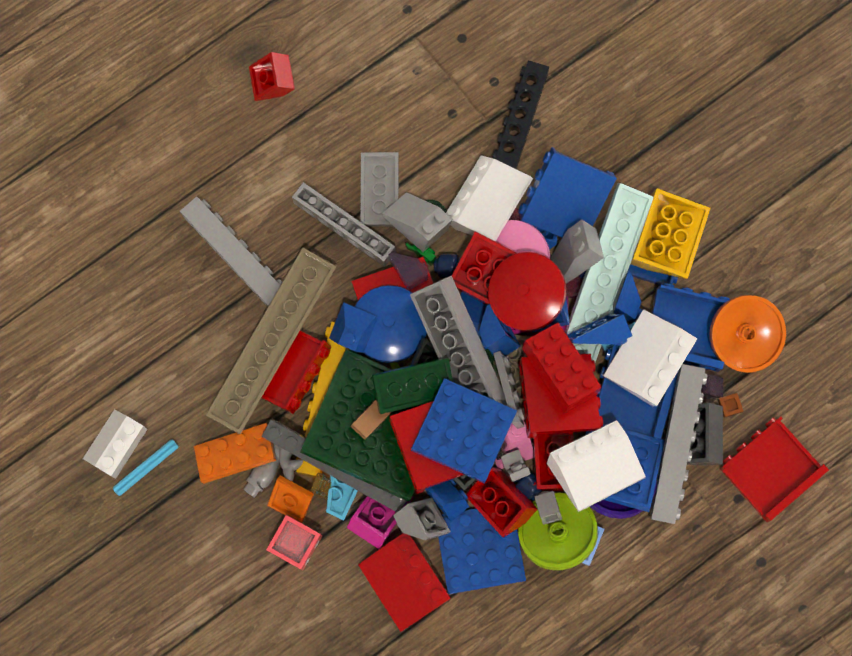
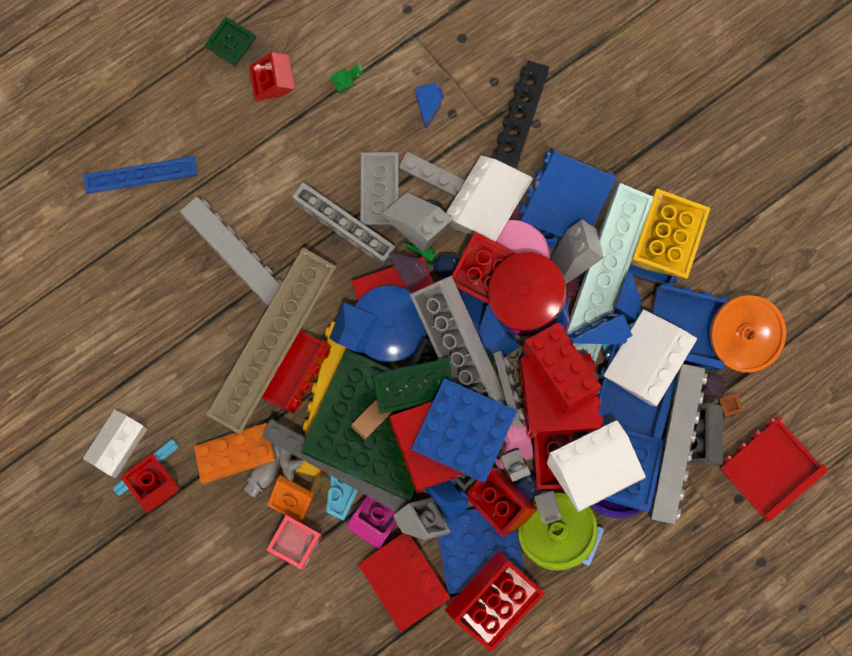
(140, 175): none -> blue tile
(149, 483): none -> red slope
(230, 41): none -> dark green plate
(344, 80): none -> green plate
(429, 102): none -> blue slope
(431, 174): none -> light grey plate
(494, 601): none -> red slope

